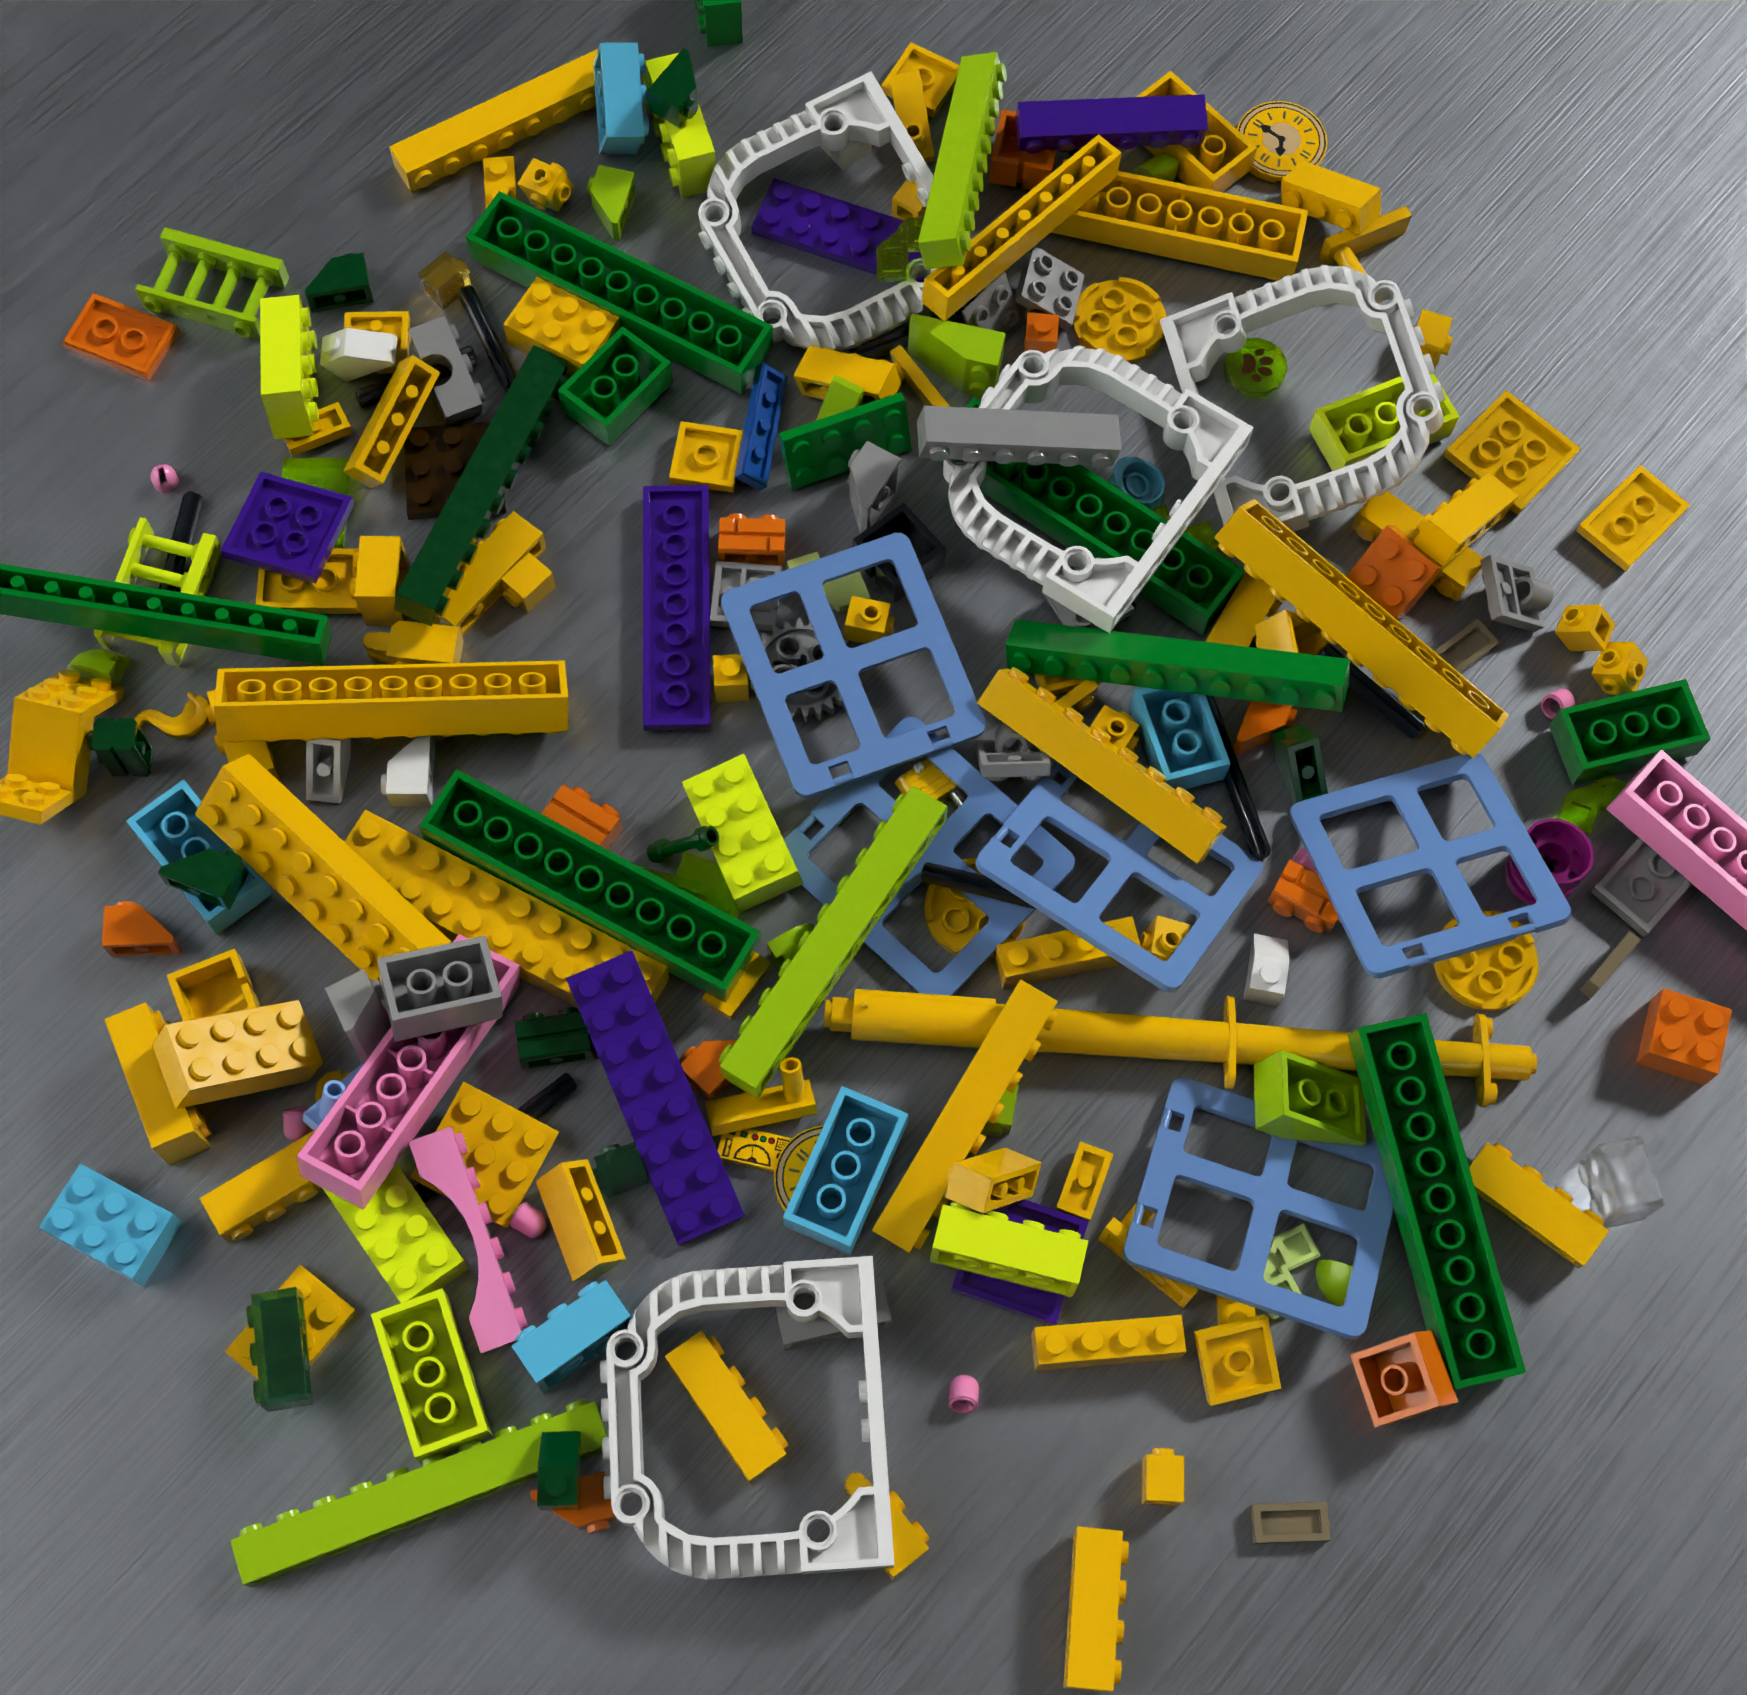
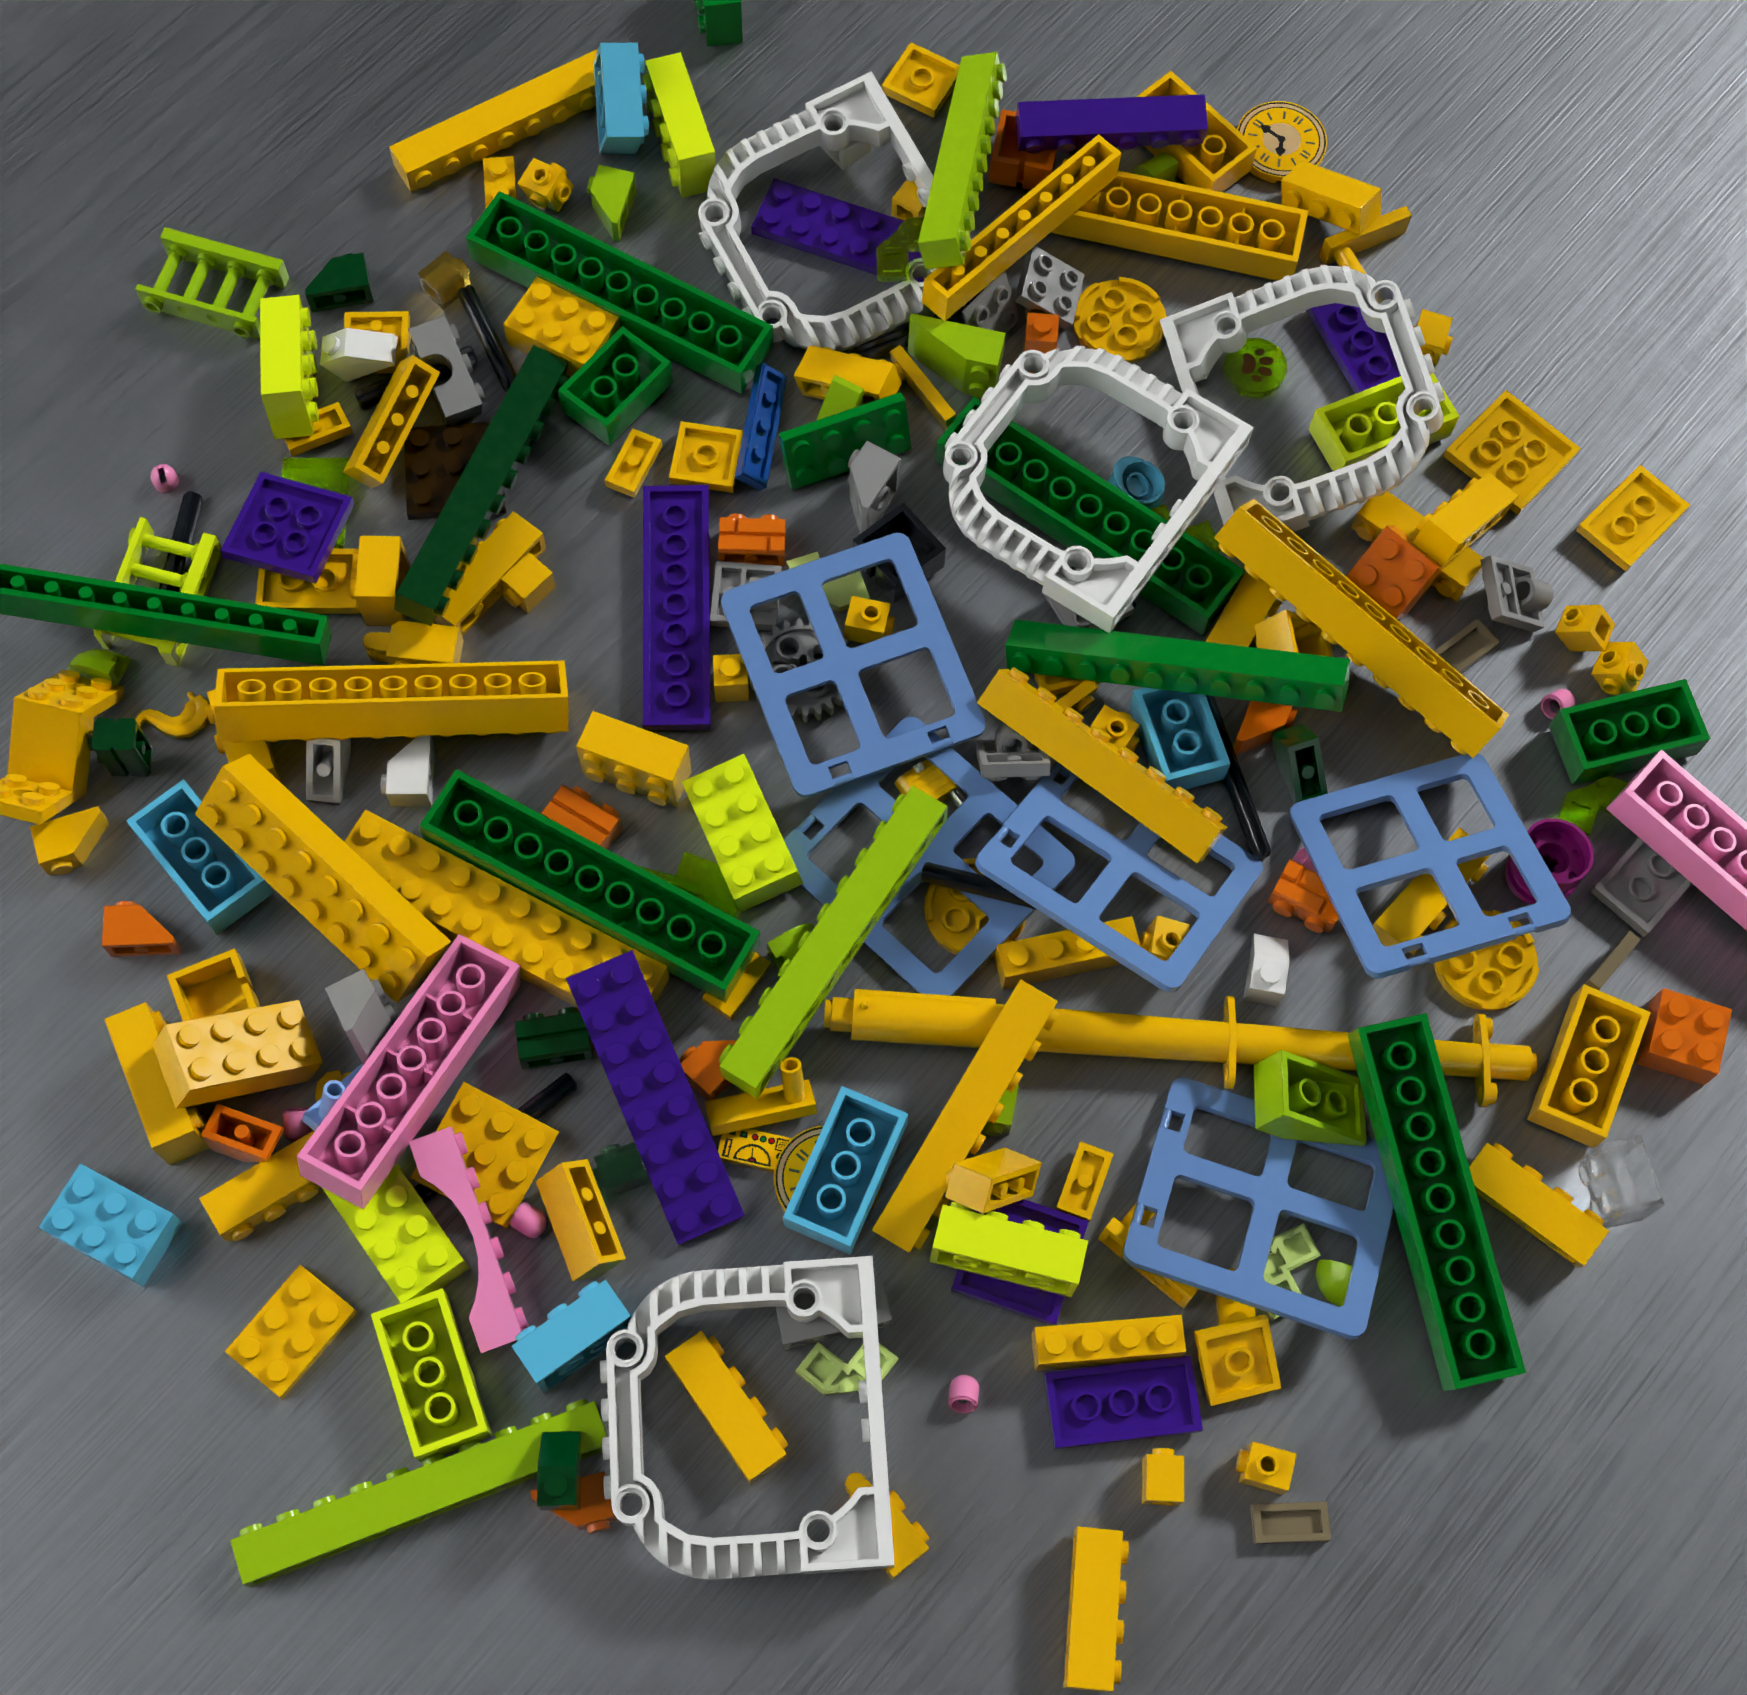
(68, 840): none -> yellow slope
(121, 337): orange tile -> none
(208, 876): dark green slope -> none
(240, 1135): none -> orange slope
(280, 1349): clear green brick -> none
(440, 988): light grey brick -> none
(633, 463): none -> yellow plate
(633, 759): none -> yellow brick
(675, 91): dark green slope -> none
(702, 839): dark green bar -> none
(833, 1376): none -> yellowish green tile
(912, 110): yellow piece -> none
(1018, 436): light grey brick -> none
(1122, 1402): none -> dark purple plate
(1266, 1467): none -> yellow brick
(1357, 349): none -> dark purple plate
(1378, 697): black axle -> none
(1404, 1378): orange brick -> none
(1422, 904): none -> yellow brick
(1589, 1066): none -> yellow brick

